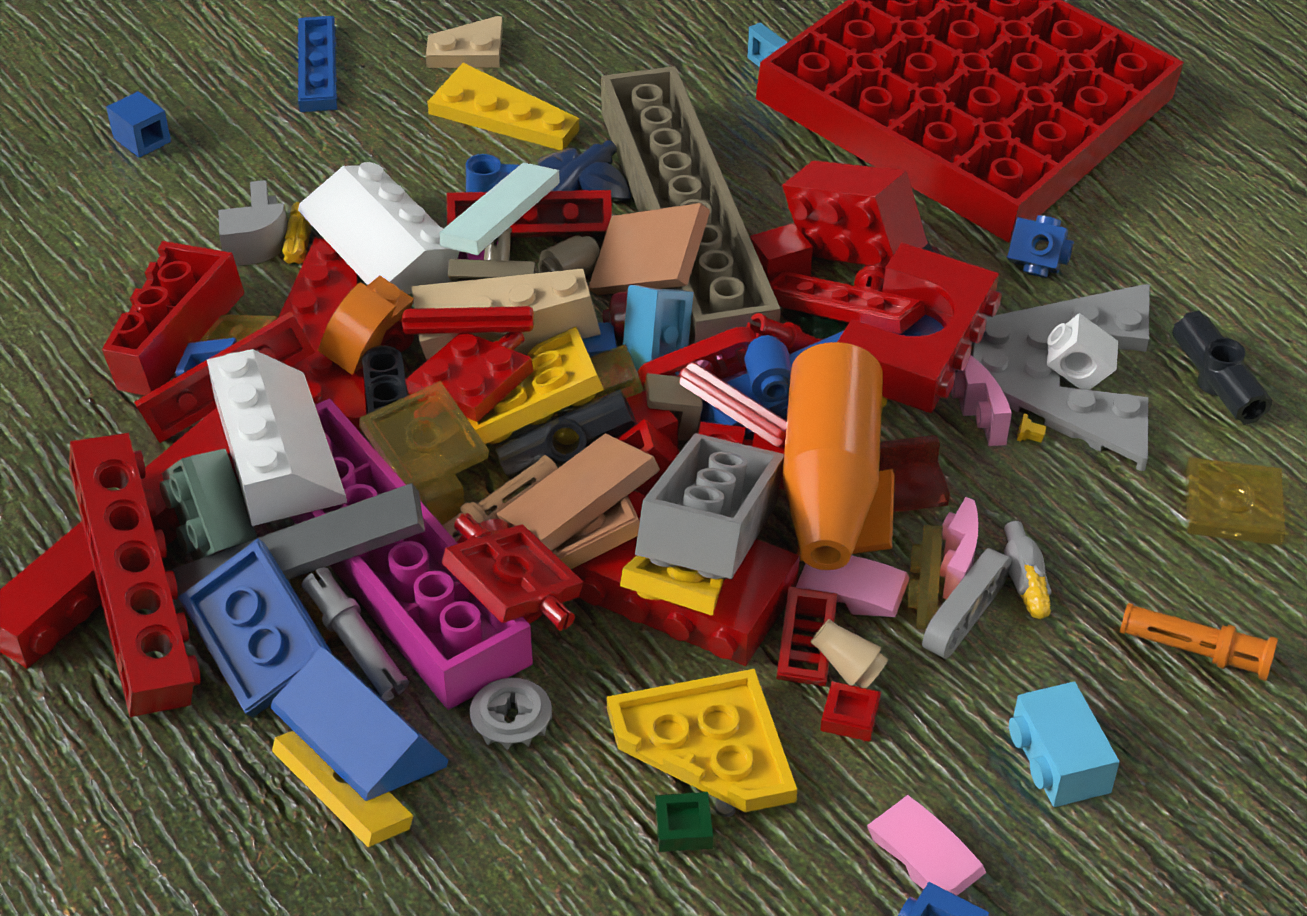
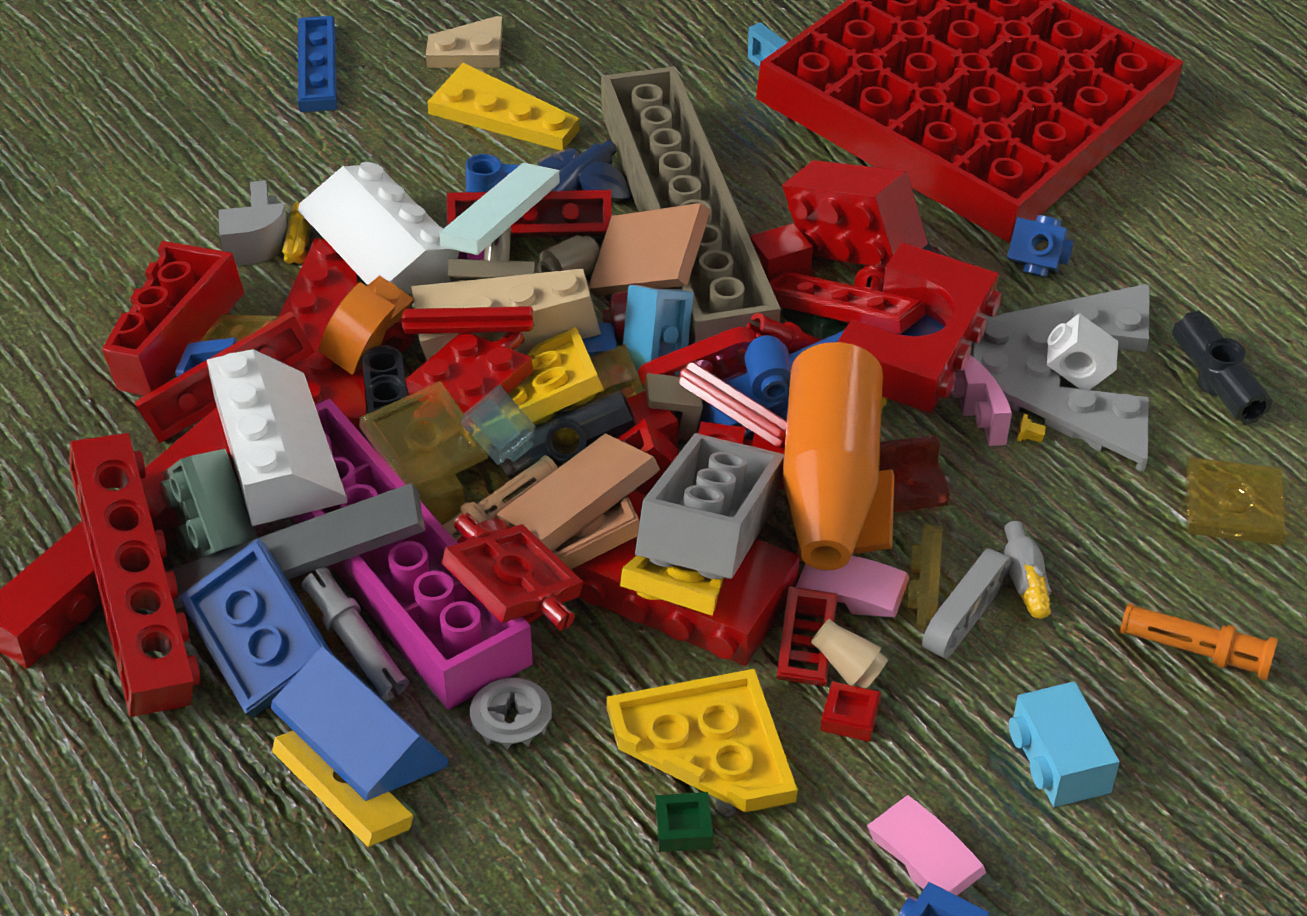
(138, 124): blue brick -> none
(499, 426): none -> clear light blue brick
(961, 538): bright pink slope -> none

